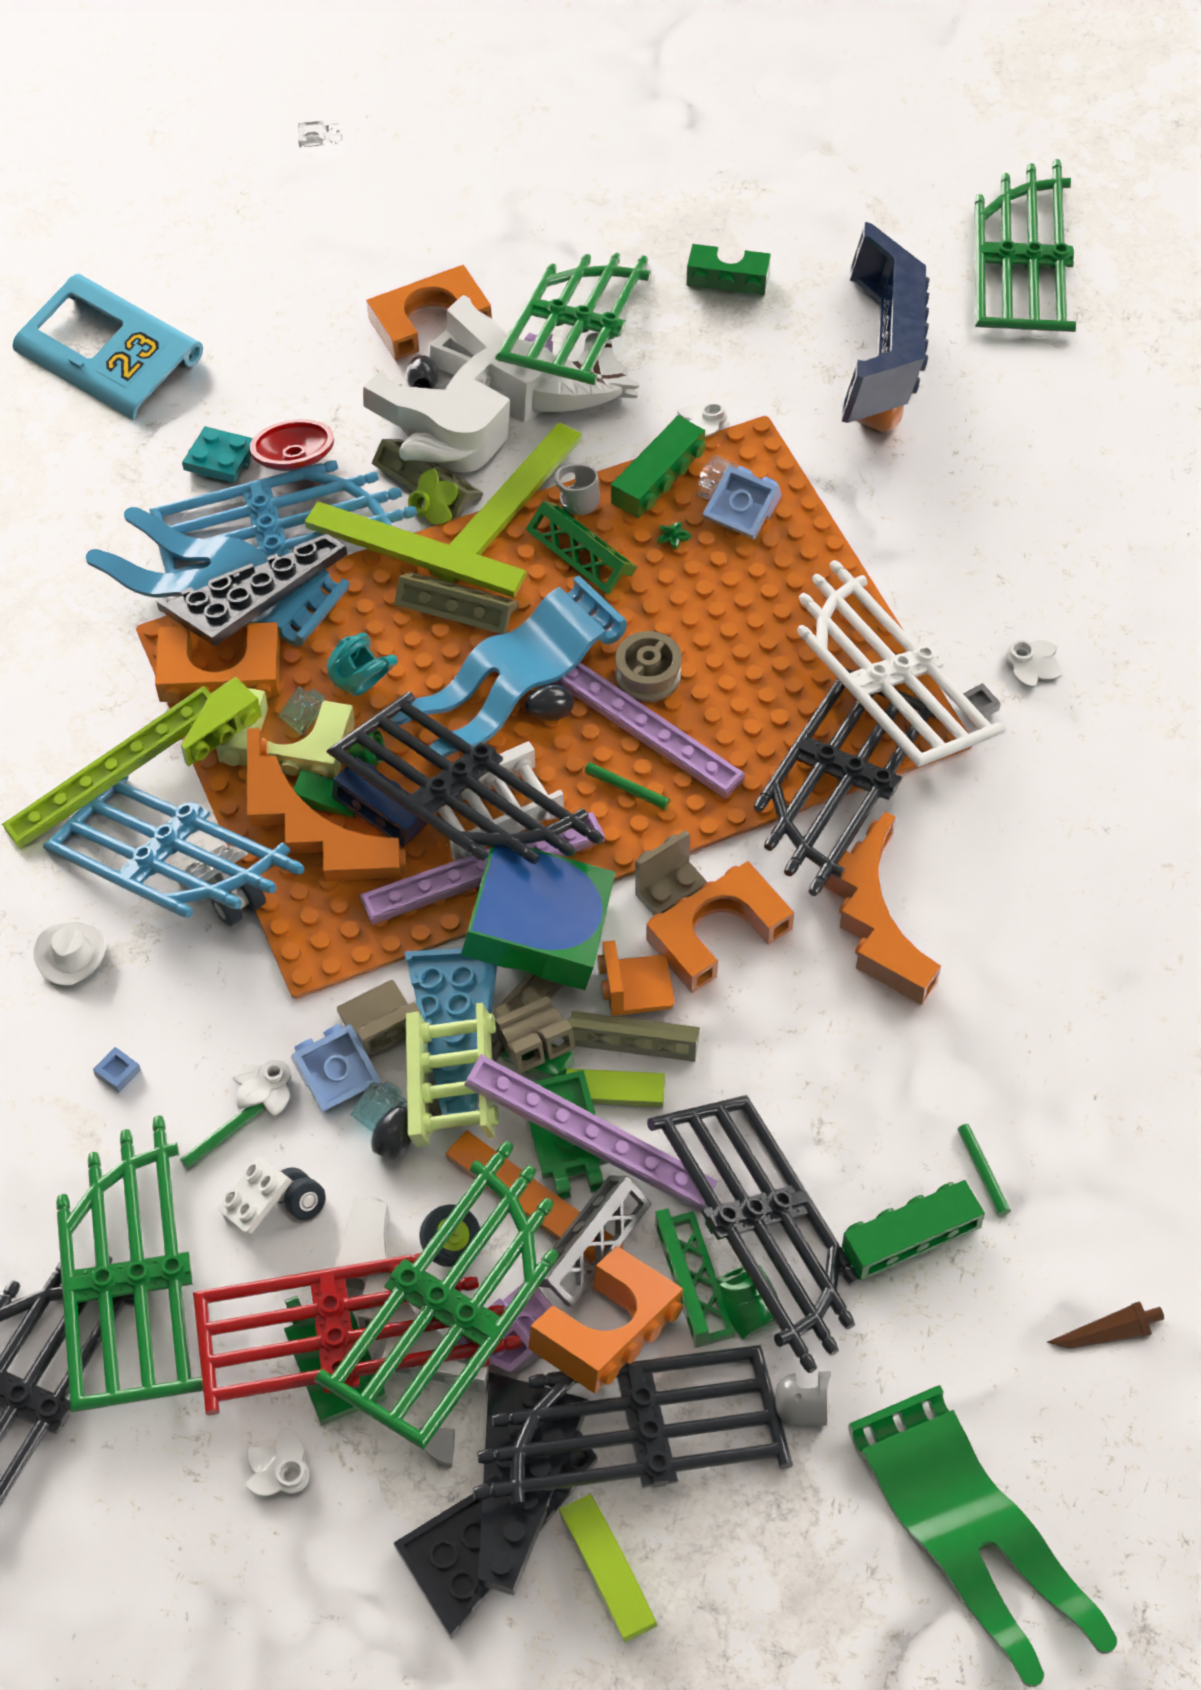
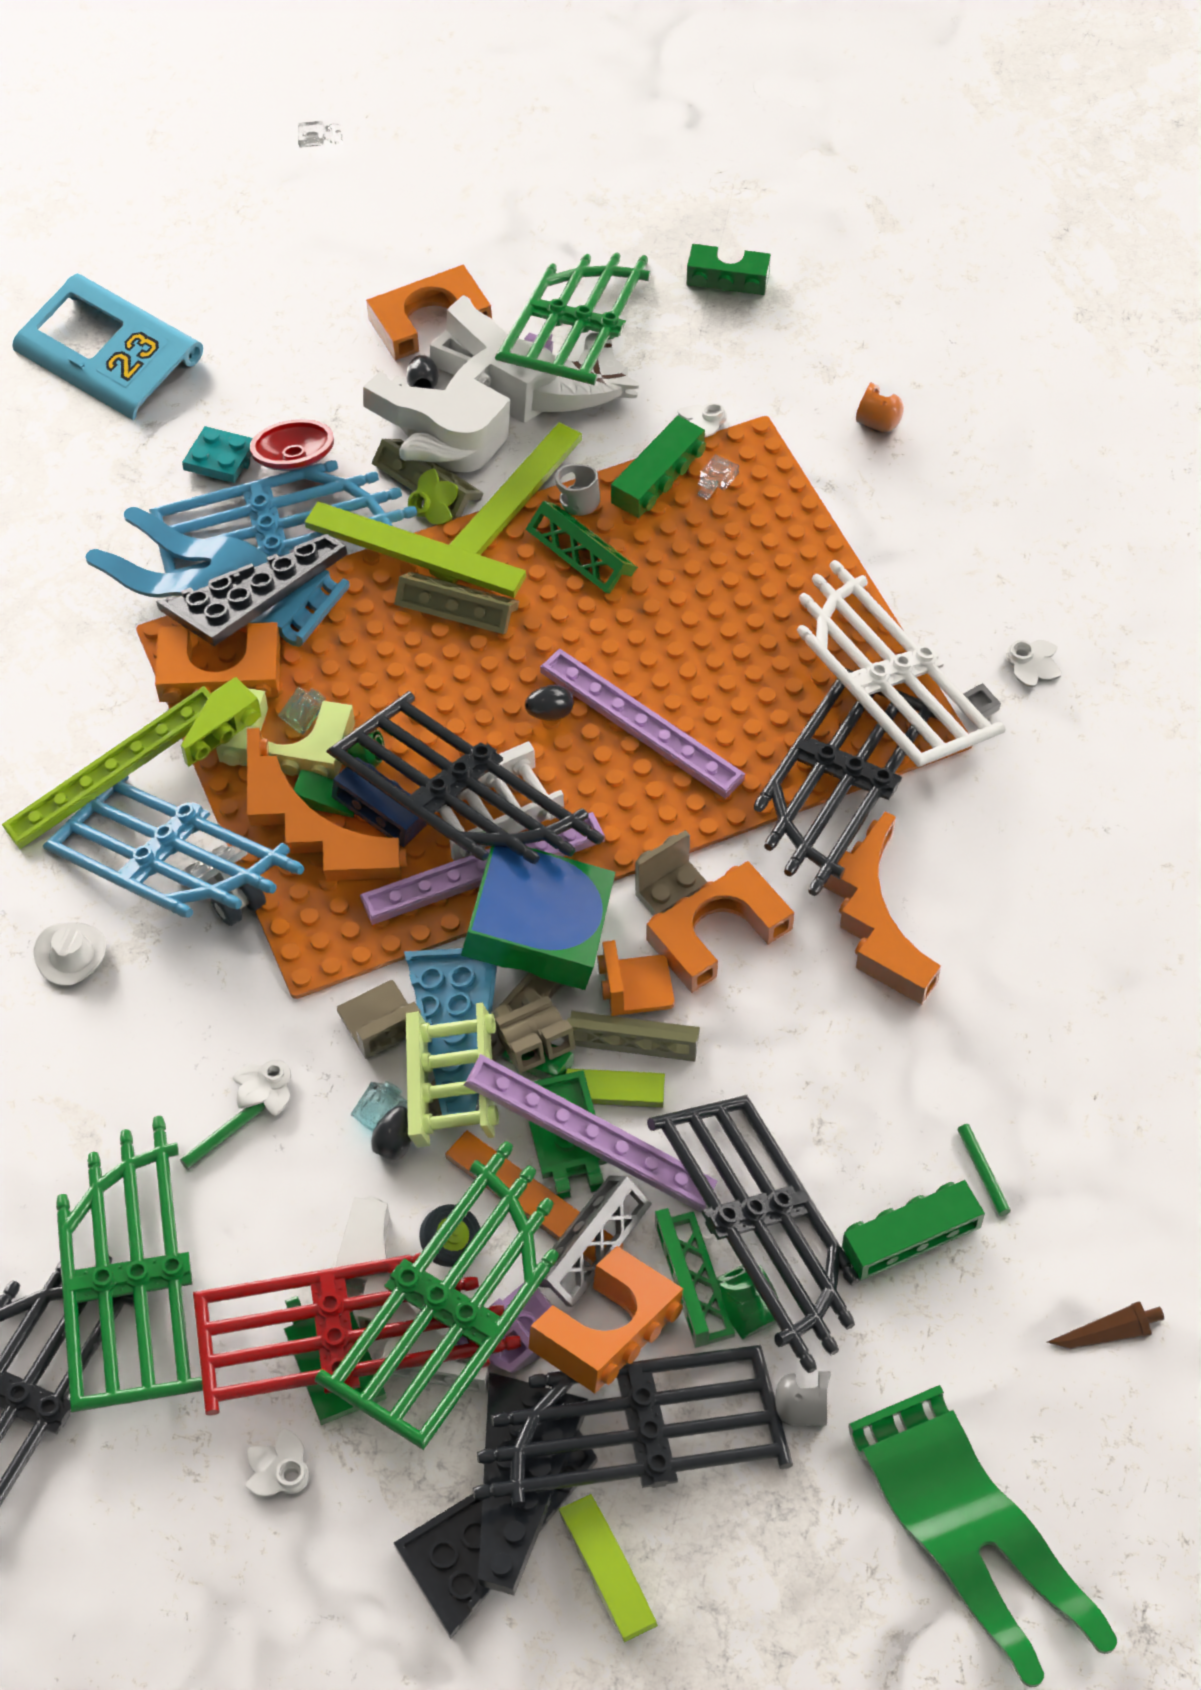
(116, 1069): medium blue tile -> none
(263, 1187): white plate -> none
(334, 1067): light blue plate -> none
(355, 667): teal helmet -> none
(442, 1447): light grey tile -> none
(525, 658): dark azure flag -> none
(627, 786): green bar -> none
(648, 666): dark tan wheel -> none
(674, 534): green plant -> none
(742, 501): light blue plate -> none
(901, 289): dark blue slope -> none
(1031, 255): green piece -> none

